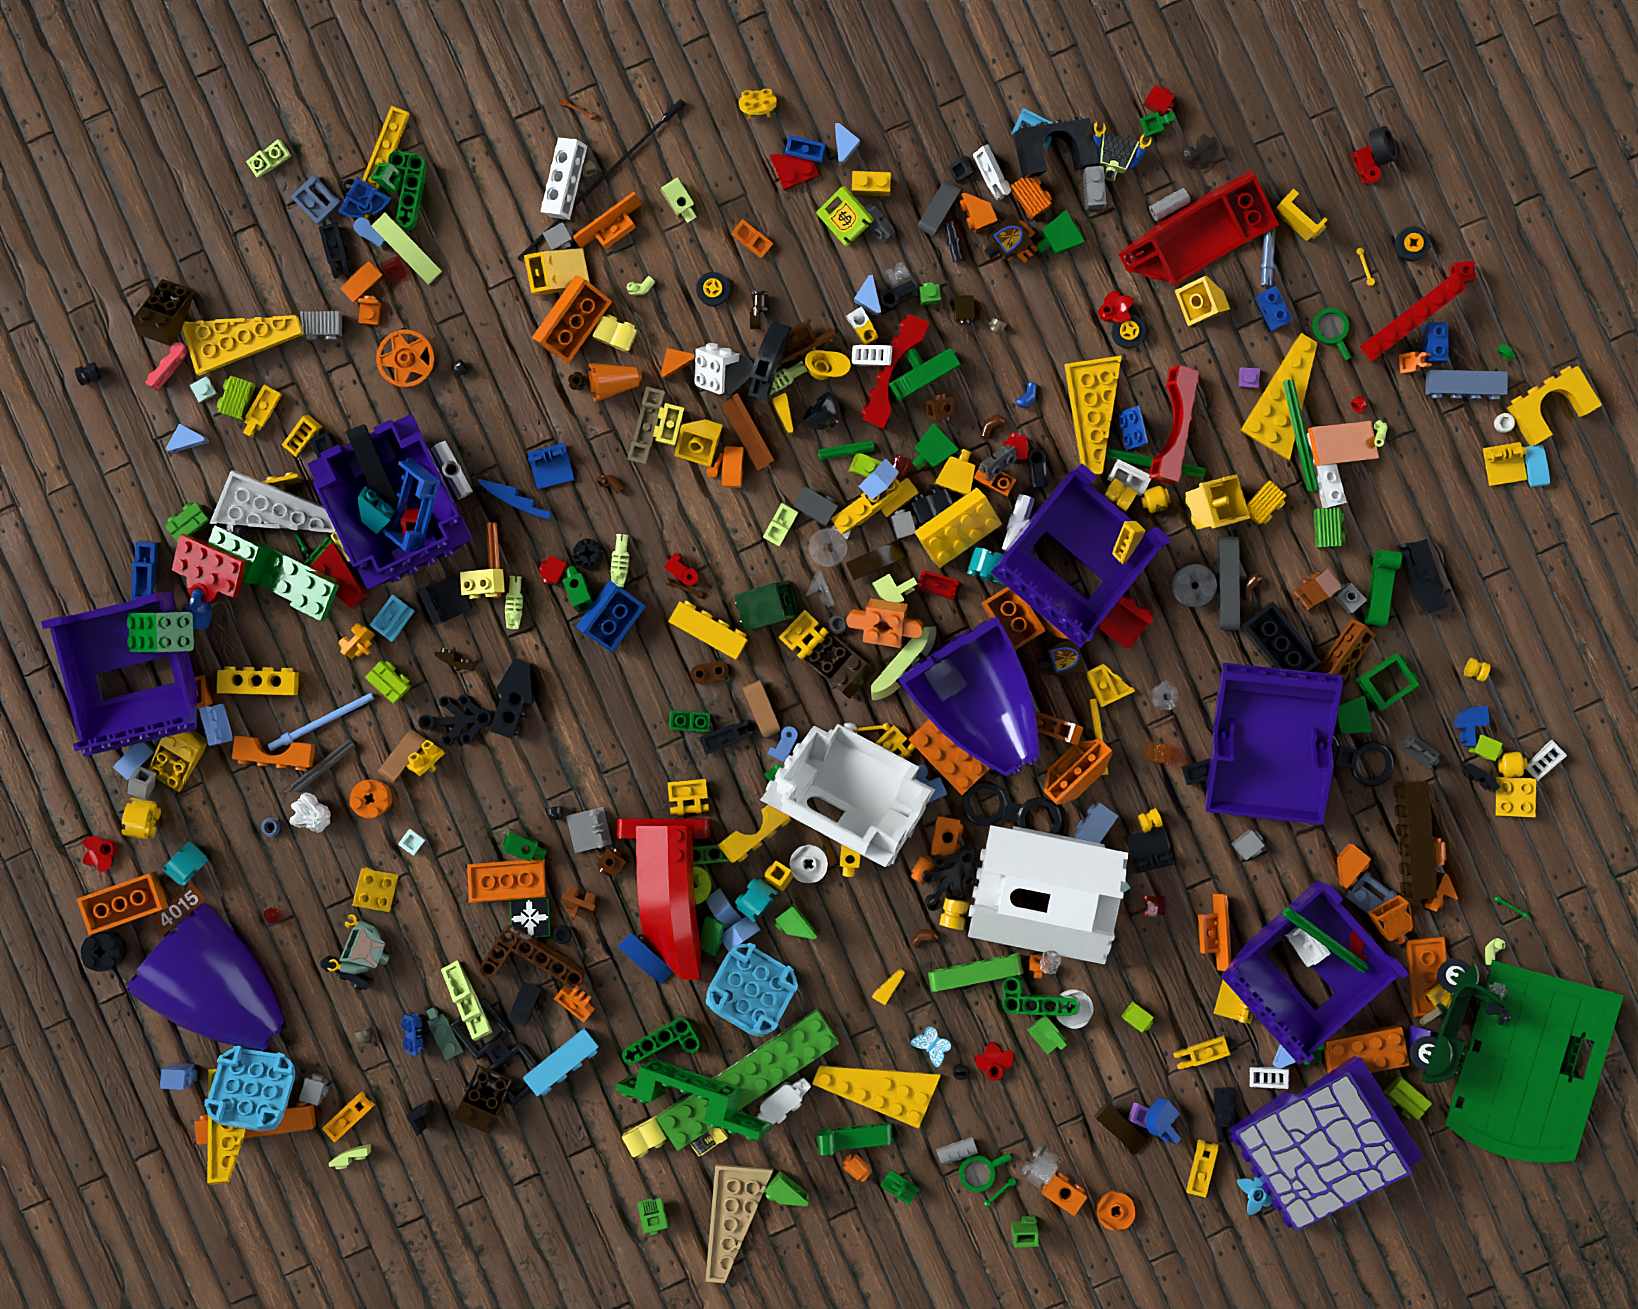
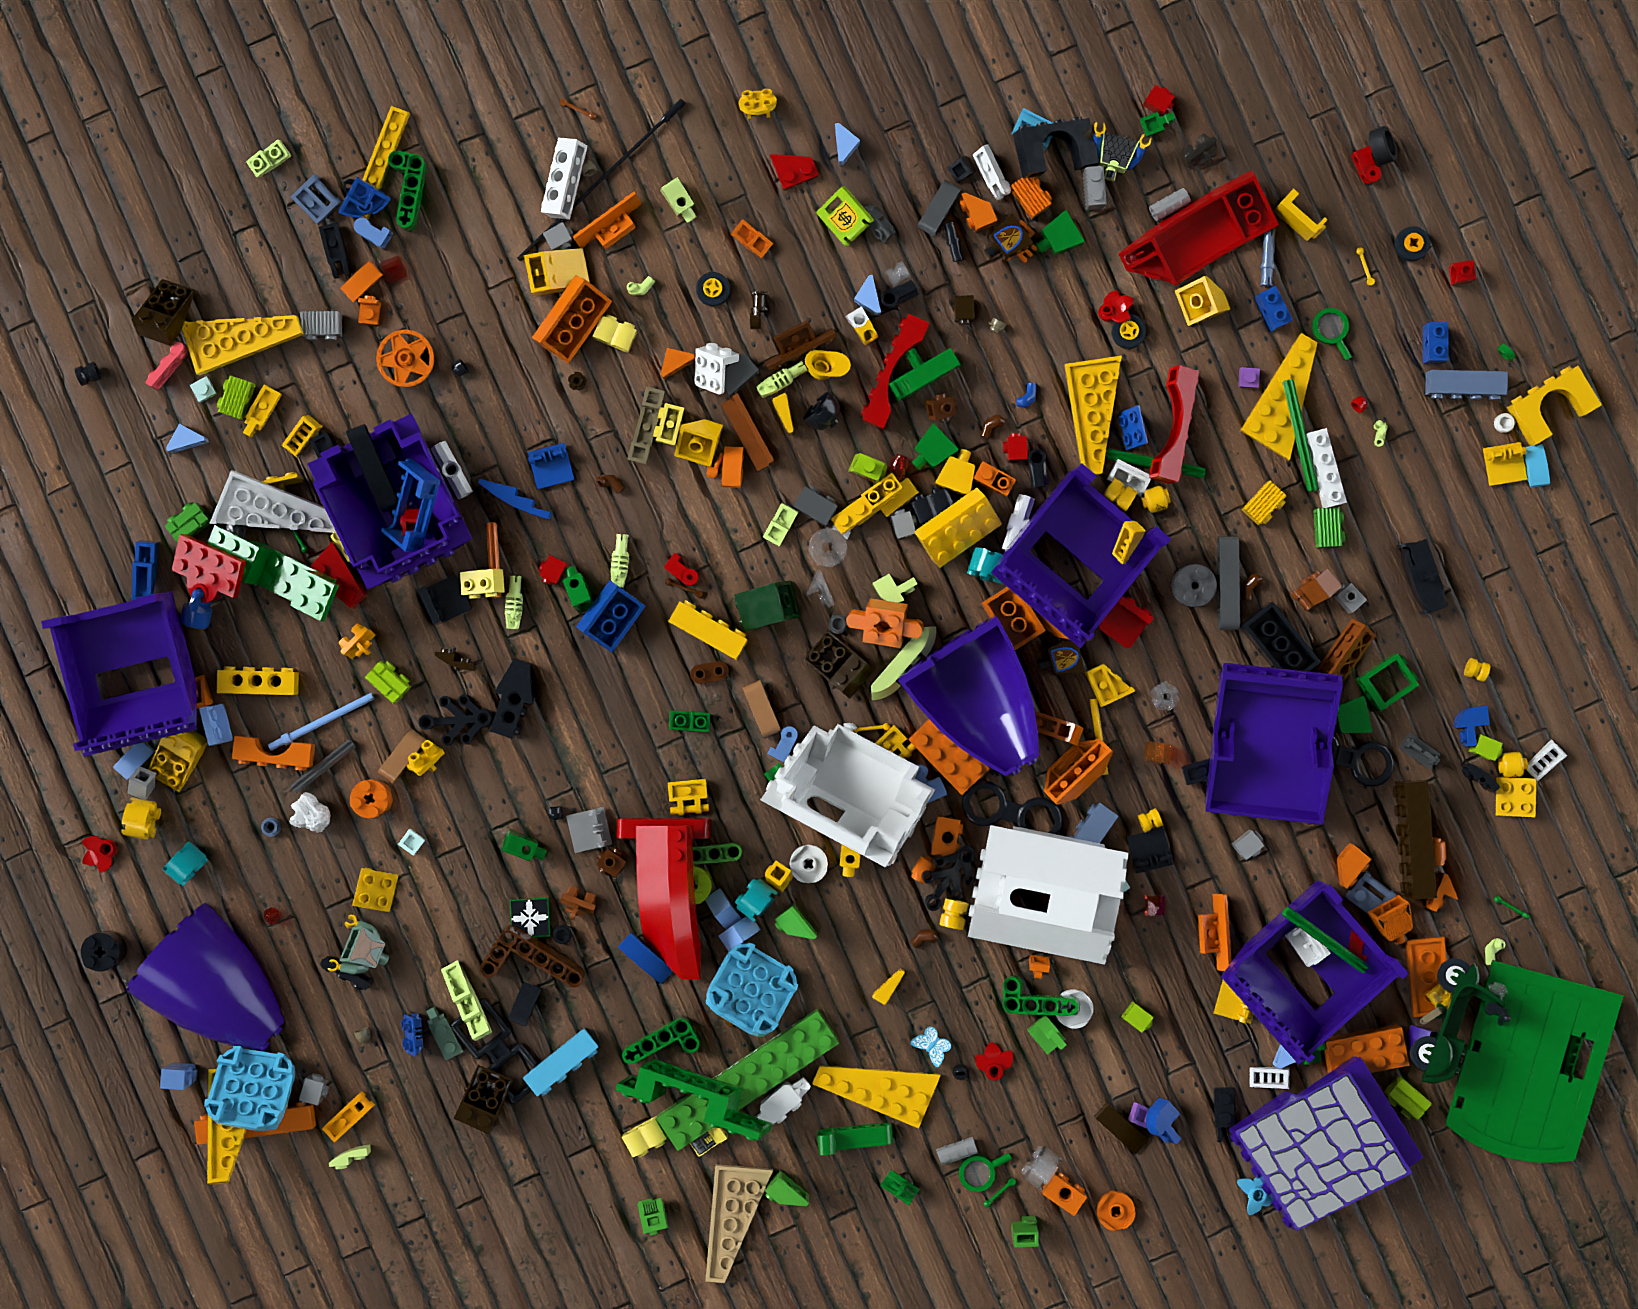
(122, 903): orange brick -> none
(160, 632): green bracket -> none
(178, 909): dark orange sticker -> none
(318, 551): green axle -> none
(374, 510): teal slope -> none
(388, 177): green brick -> none
(392, 618): medium azure plate -> none
(406, 248): yellowish green slope -> none
(415, 1116): black panel -> none
(506, 880): orange tile -> none
(575, 1002): orange hinge -> none
(580, 548): black gear -> none
(612, 379): orange cone -> none
(711, 935): green slope -> none
(724, 737): black hinge -> none
(738, 844): yellow arch -> none
(767, 360): black slope -> none
(799, 630): yellow plate -> none
(805, 148): blue slope -> none
(845, 450): green axle -> none
(856, 1167): orange brick -> none
(860, 354): white slope -> none
(871, 183): yellow brick -> none
(875, 560): dark brown slope -> none
(879, 479): light blue slope -> none
(929, 294): bright green brick -> none
(937, 584): red hinge -> none
(945, 679): clear piece -> none
(975, 972): bright green beam -> none
(1004, 457): dark grey hinge -> none
(1051, 957): clear wheel -> none
(1202, 1169): yellow plate -> none
(1203, 1052): yellow hinge -> none
(1217, 503): yellow piece -> none
(1343, 443): orange tile -> none
(1381, 586): green beam -> none
(1412, 317): red arch -> none
(1412, 362): orange plate -> none

